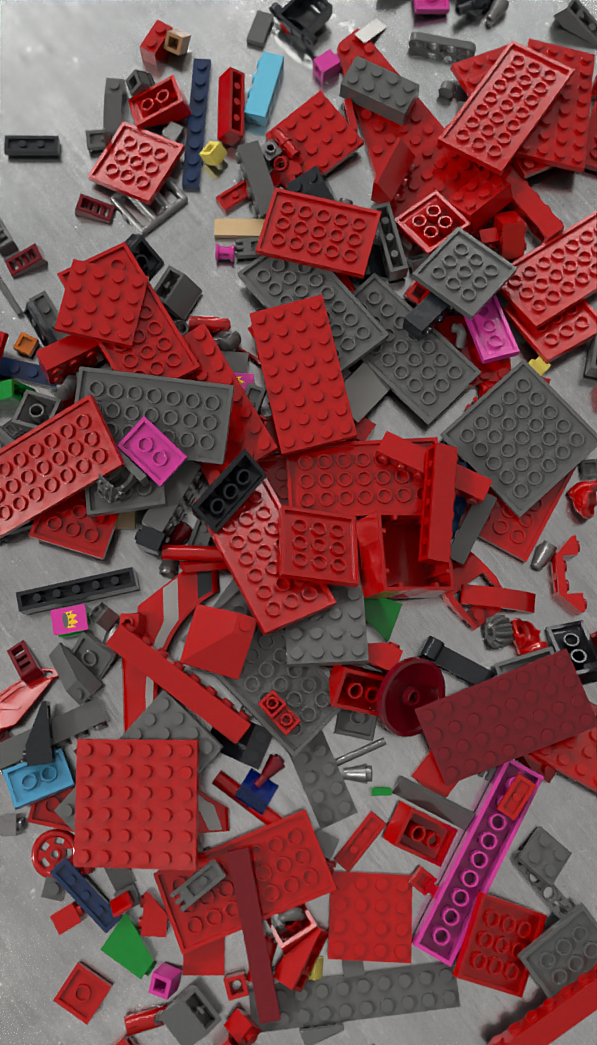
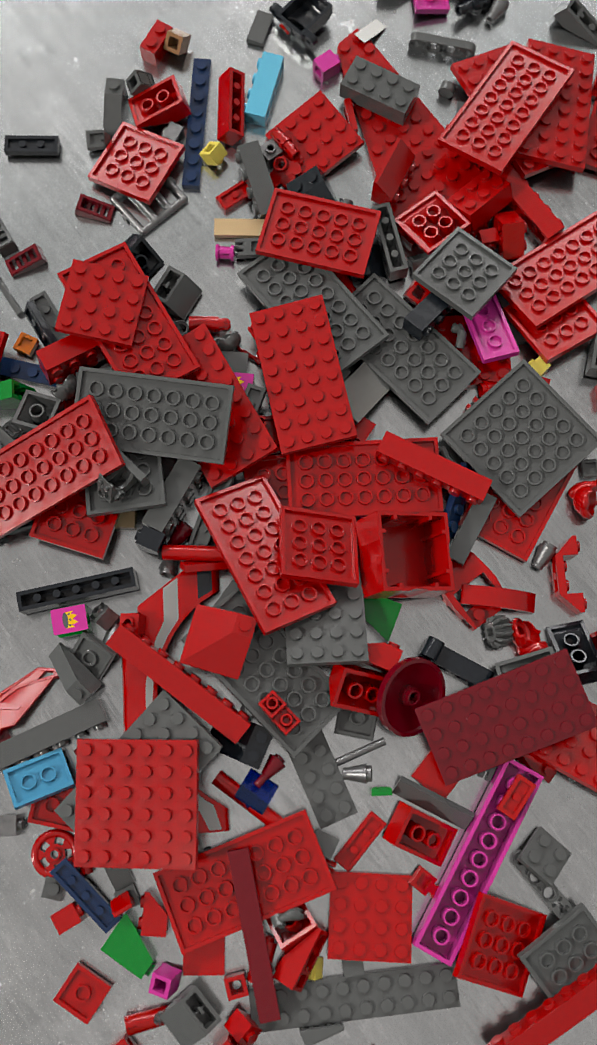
(30, 672): dark red slope -> none
(40, 743): black slope -> none
(152, 451): dark pink plate -> none
(199, 884): dark grey hinge -> none
(228, 491): black slope -> none
(438, 504): red brick -> none

